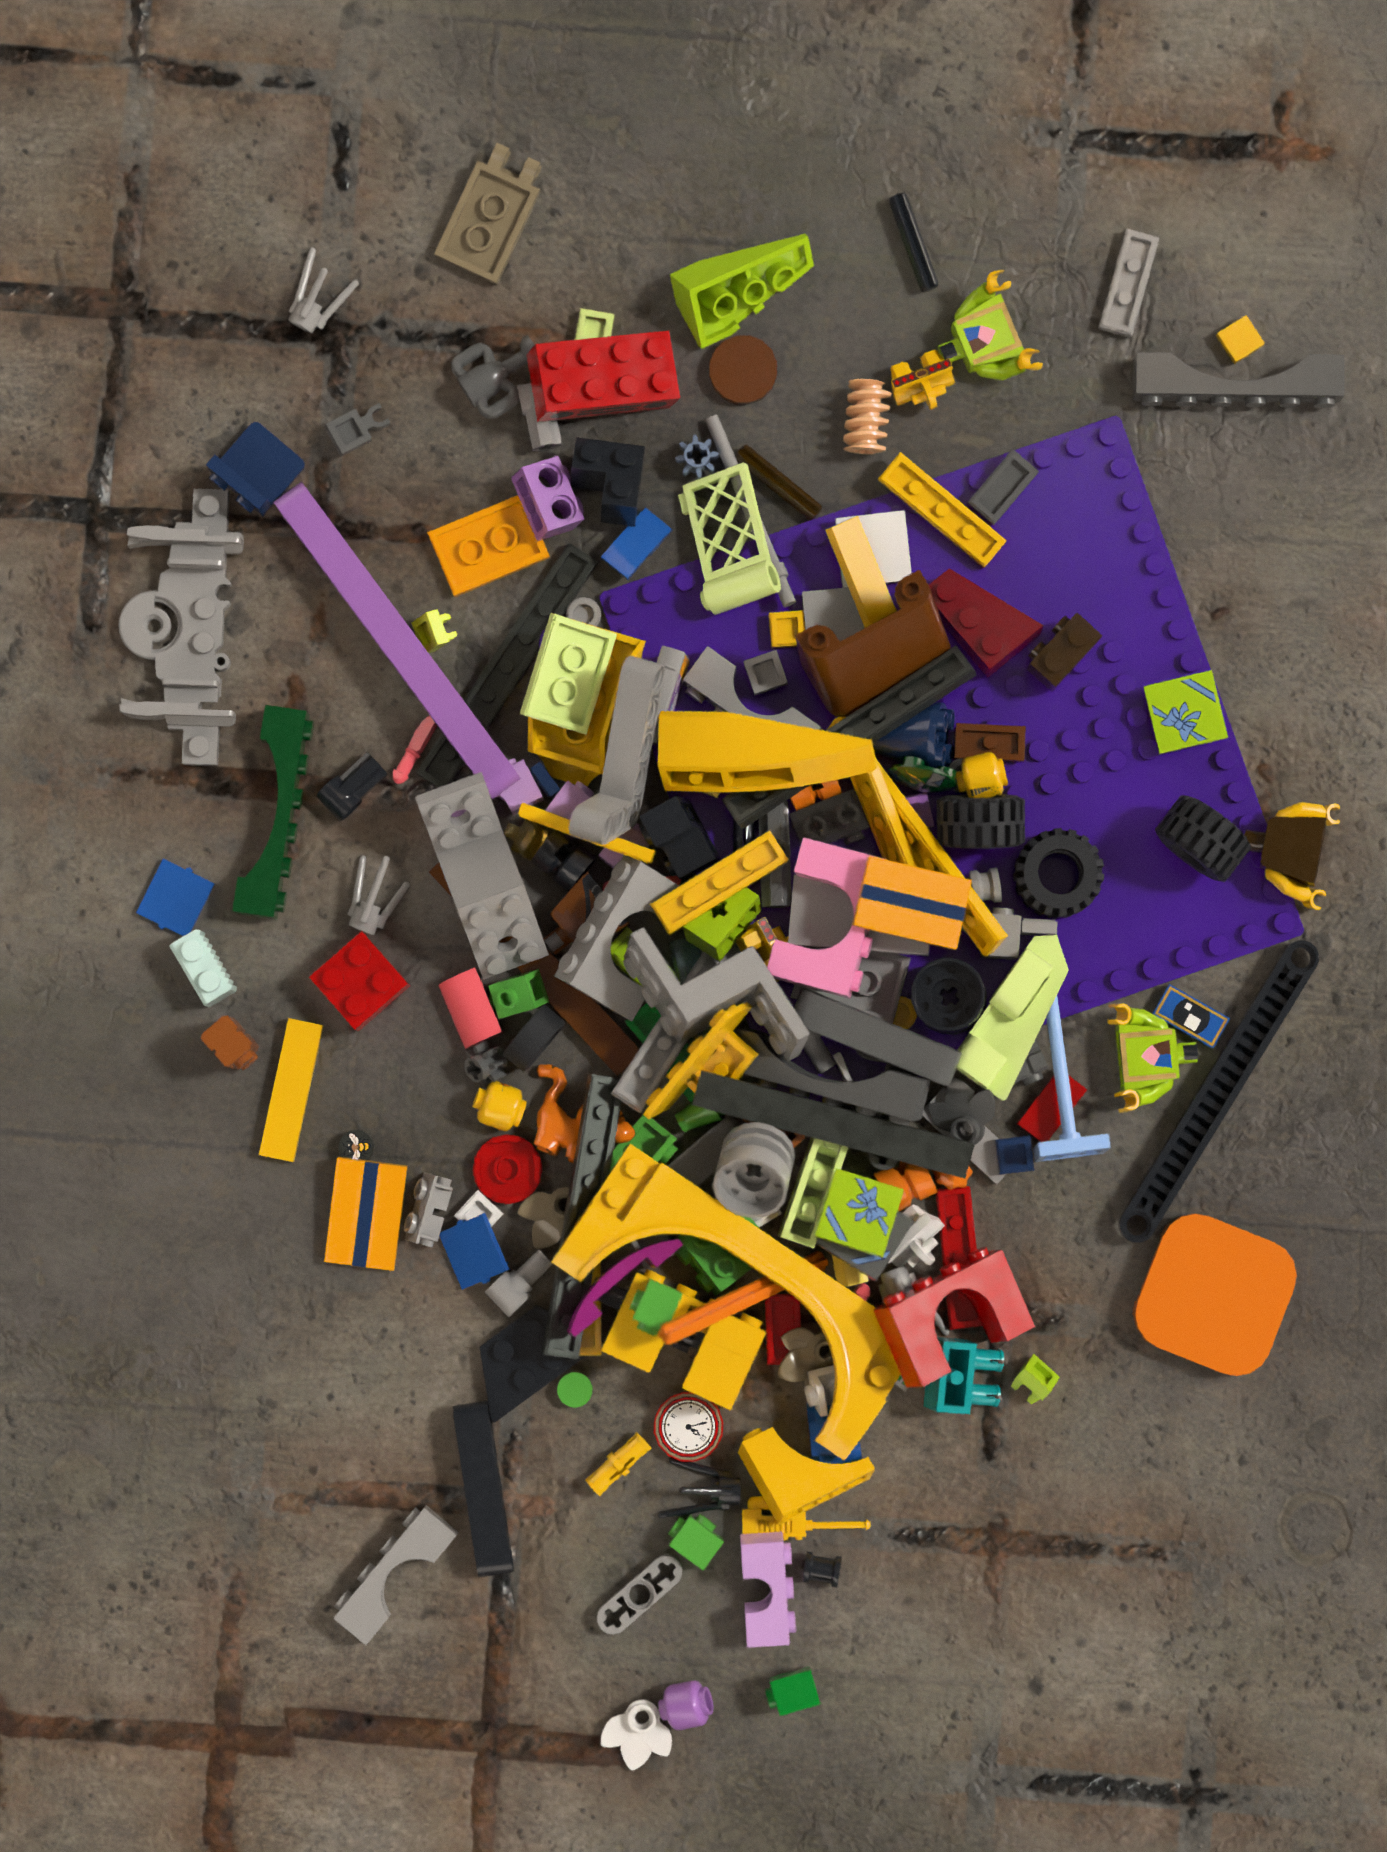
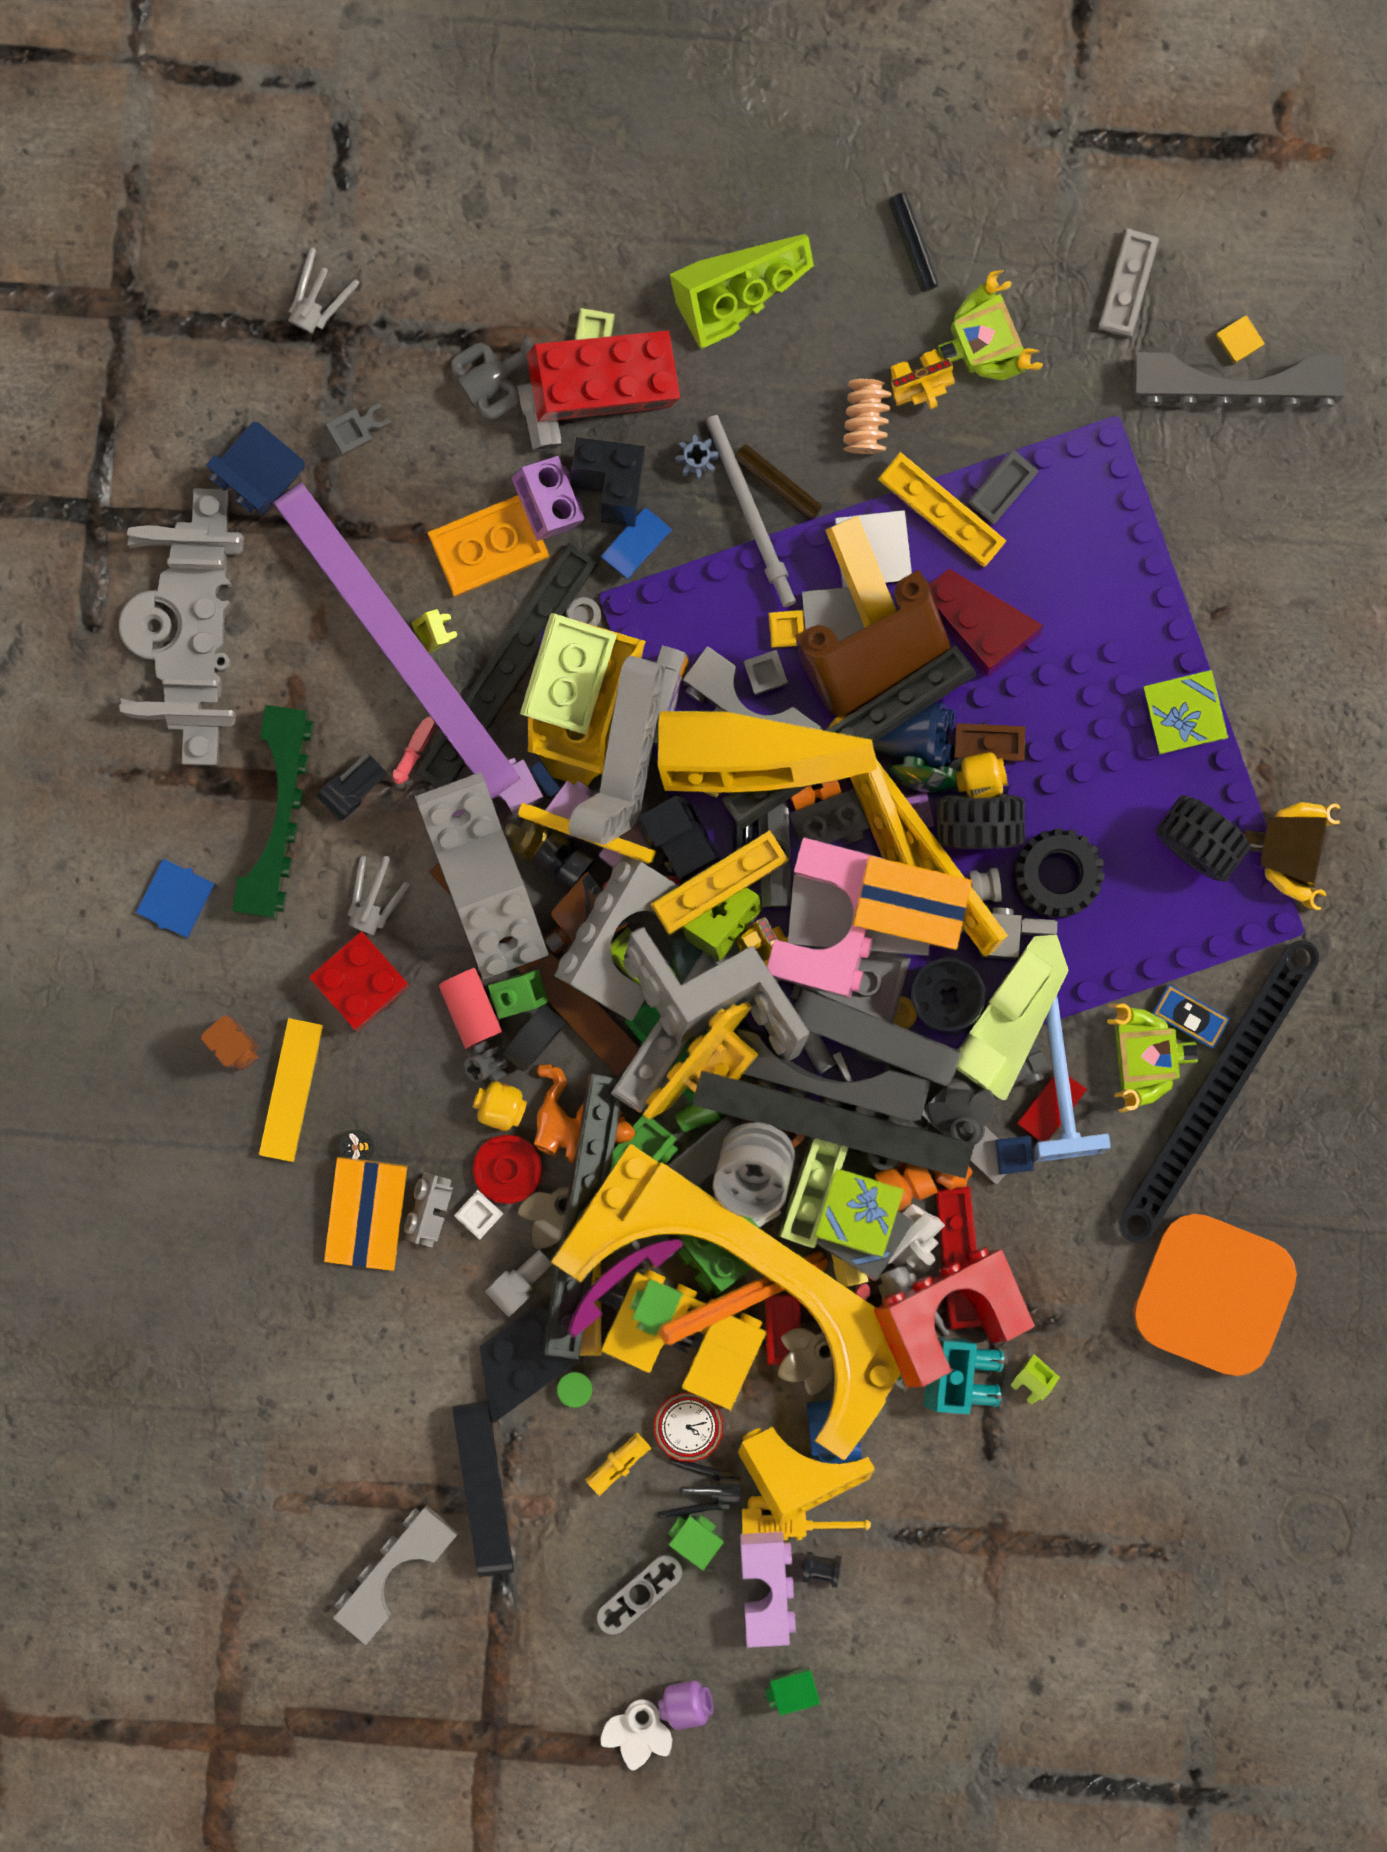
(203, 967): light aqua brick -> none
(473, 1251): blue piece -> none
(490, 216): dark tan tile -> none
(740, 581): yellowish green piece -> none
(743, 369): reddish brown tile -> none
(820, 1388): white bracket -> none
(1063, 653): dark brown brick -> none

